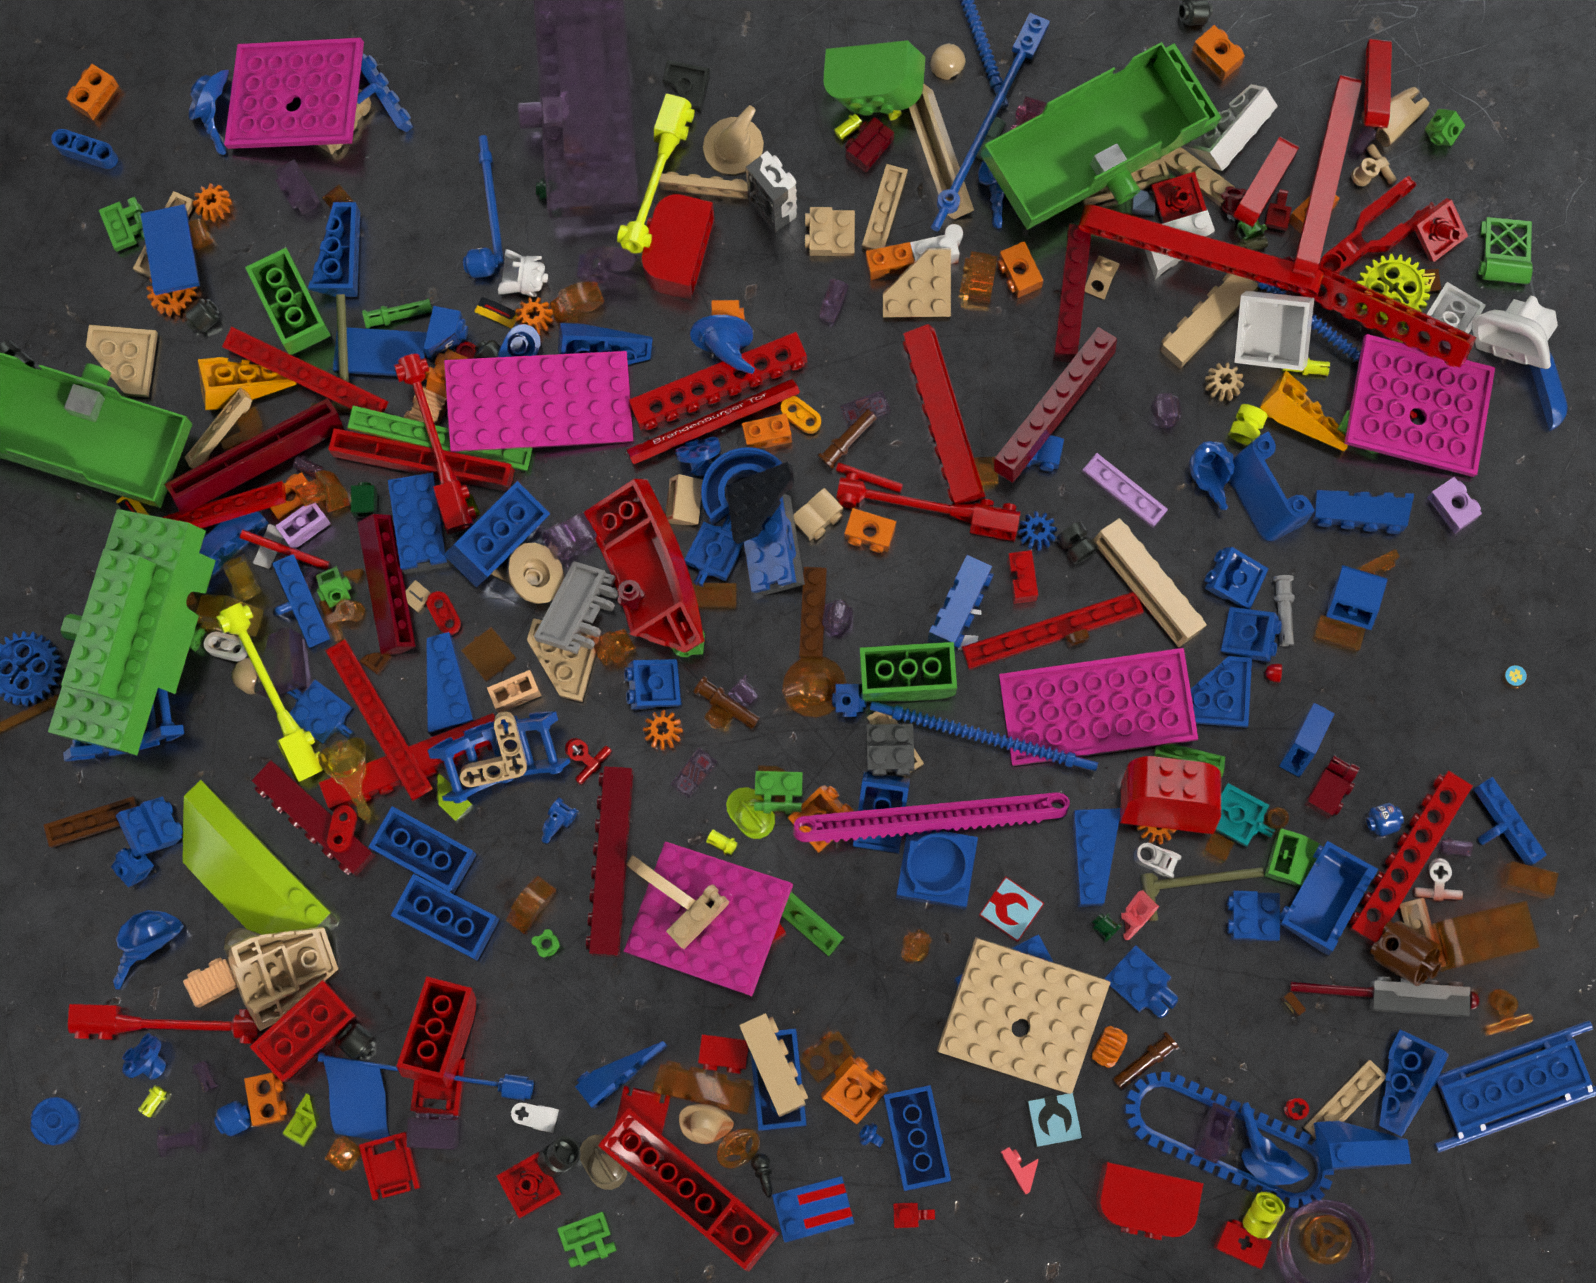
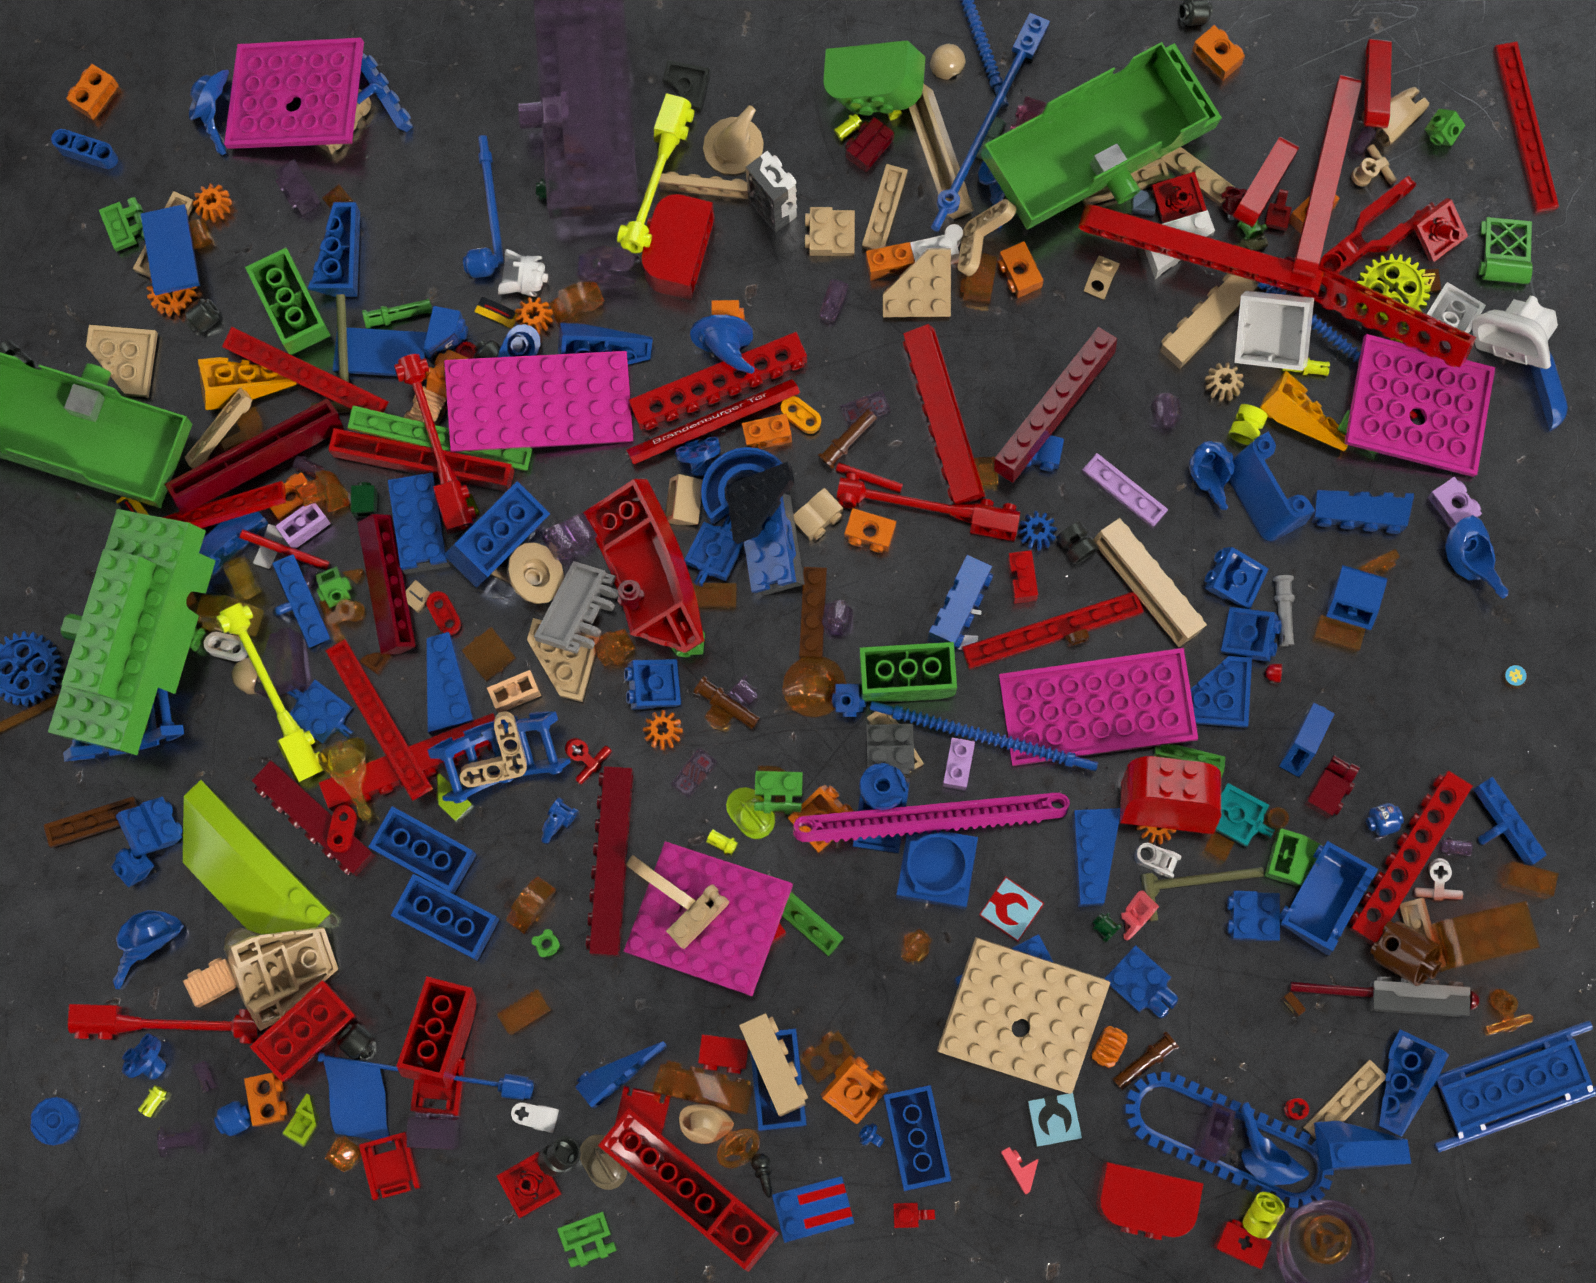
(524, 1012): none -> clear orange brick
(879, 799): none -> blue tile
(958, 764): none -> lavender brick
(976, 230): none -> tan beam
(1072, 294): dark red brick -> none
(1234, 129): white wedge -> none
(1473, 554): none -> blue hat
(1526, 127): none -> red tile

